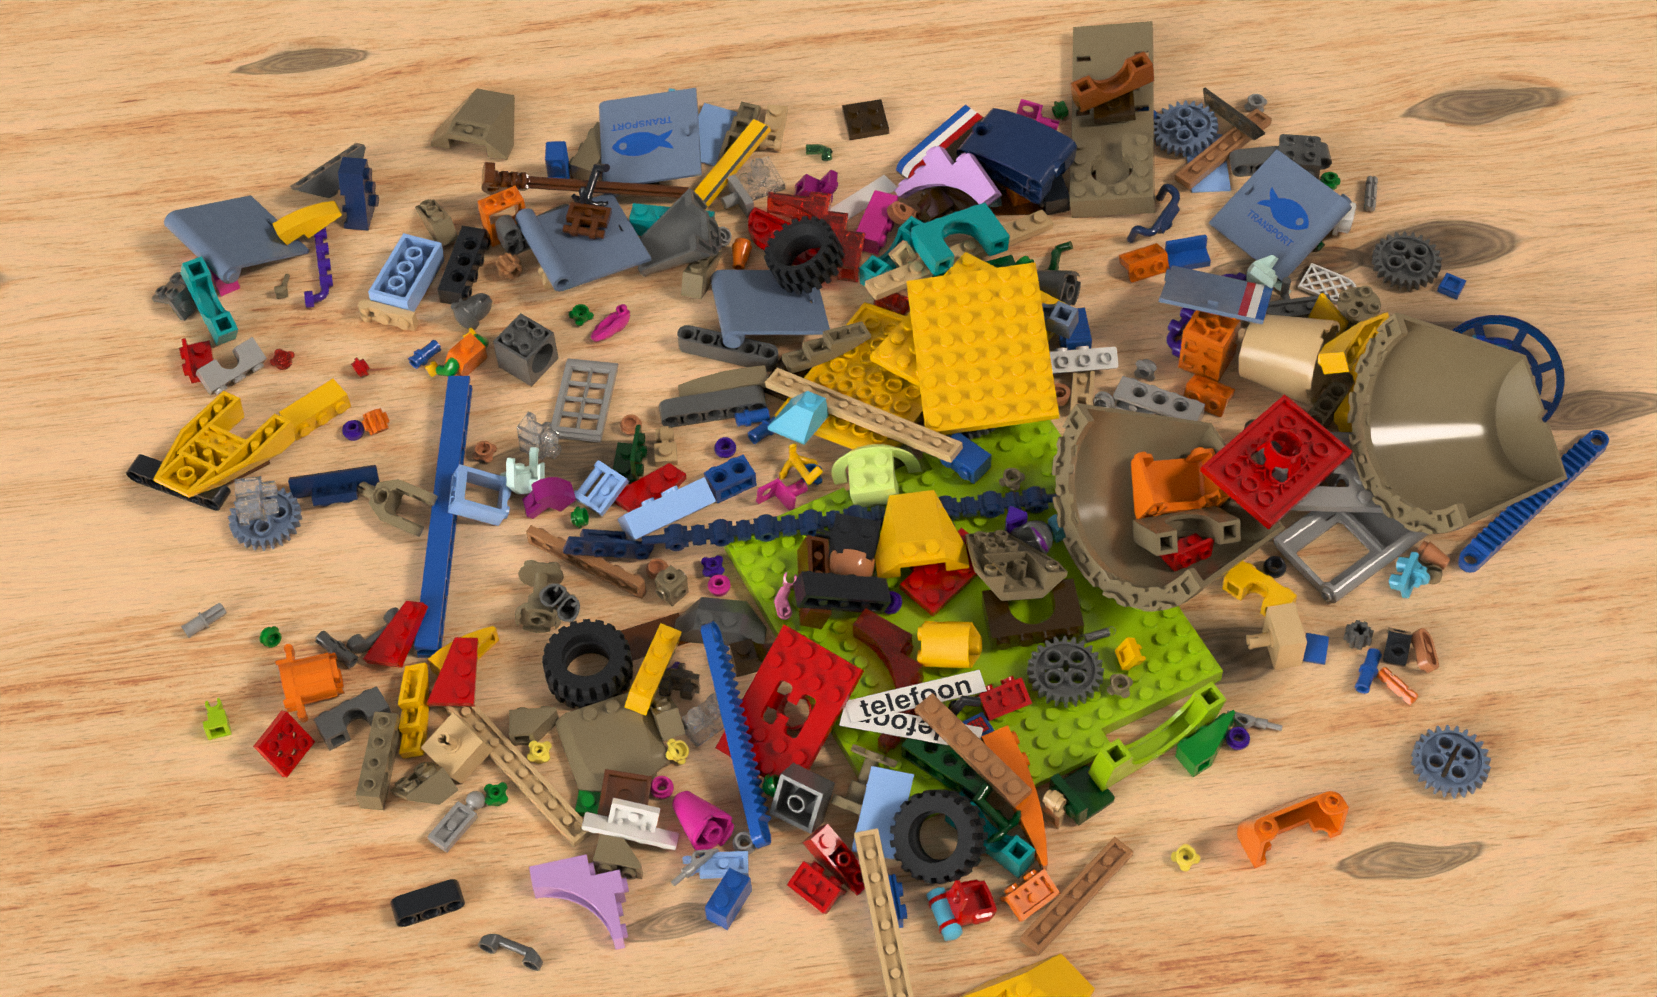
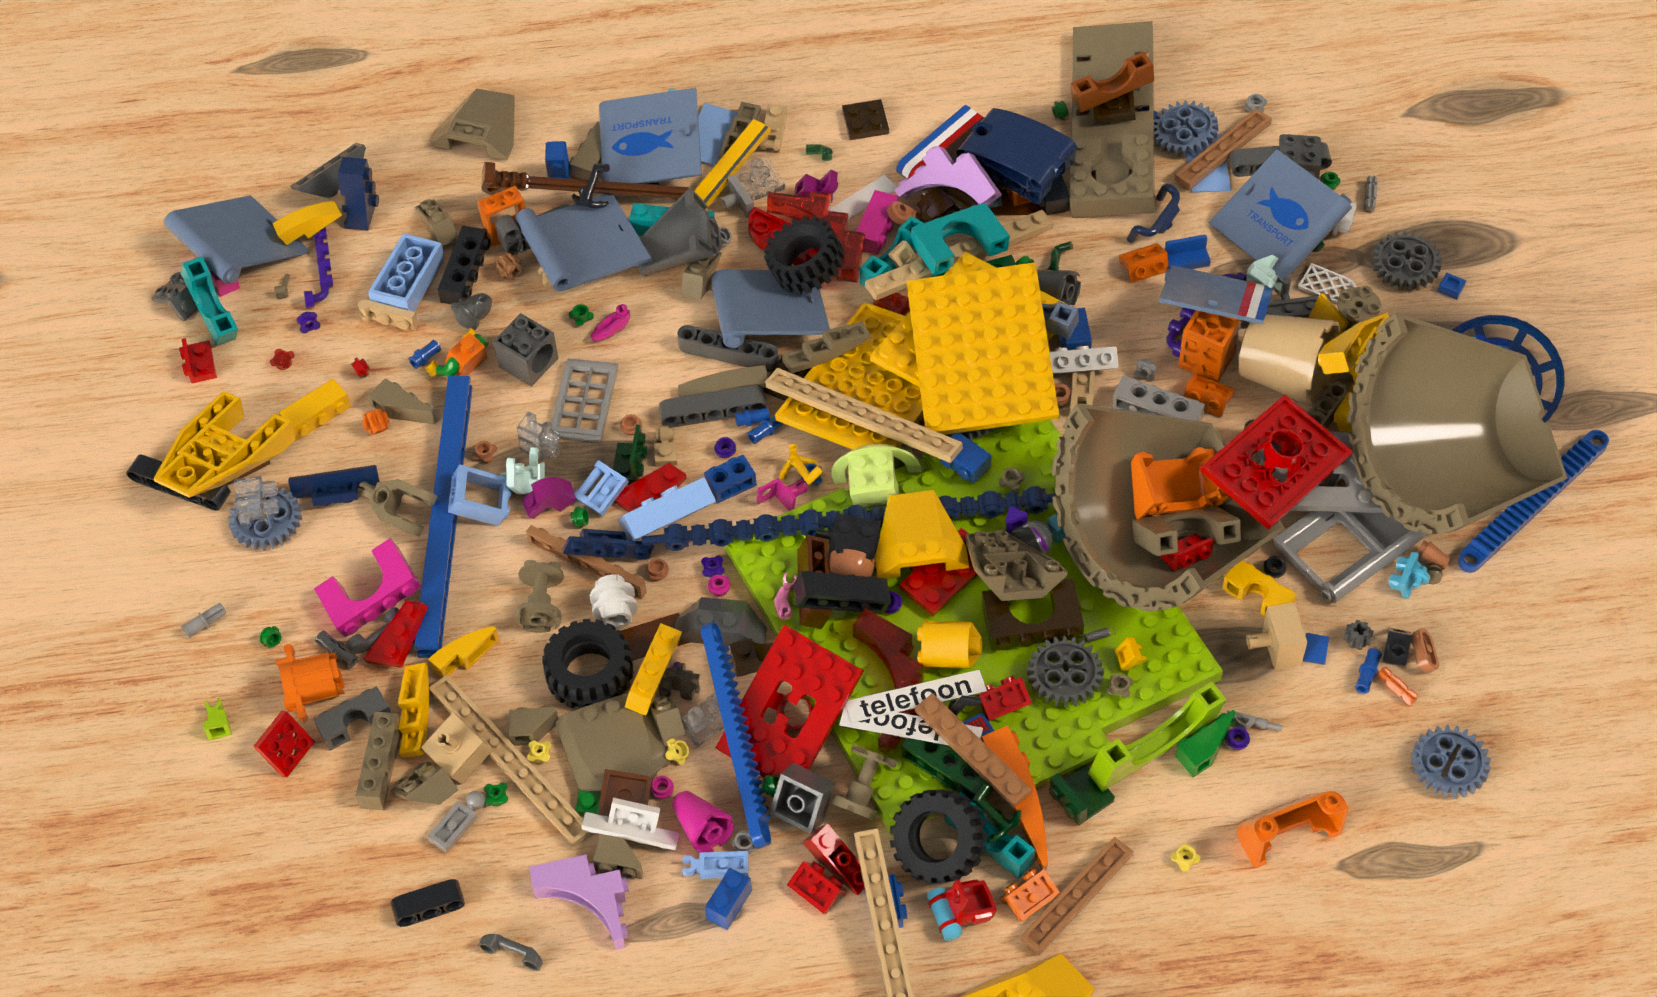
(216, 377): light grey arch -> none
(307, 317): none -> dark purple plate
(354, 434): dark purple plate -> none
(396, 585): none -> dark pink arch
(400, 404): none -> dark tan slope
(457, 676): red wing -> none
(567, 603): dark grey piece -> none
(588, 215): reddish brown plate -> none
(613, 601): none -> white piece
(671, 585): dark tan brick -> none
(695, 863): light grey hand -> none
(740, 251): orange cone -> none
(801, 417): medium azure slope -> none
(882, 799): light blue window -> none
(1036, 114): dark pink bracket -> none
(1052, 808): tan plate -> none
(1104, 399): light grey plate -> none
(1232, 115): clear smoke slope -> none

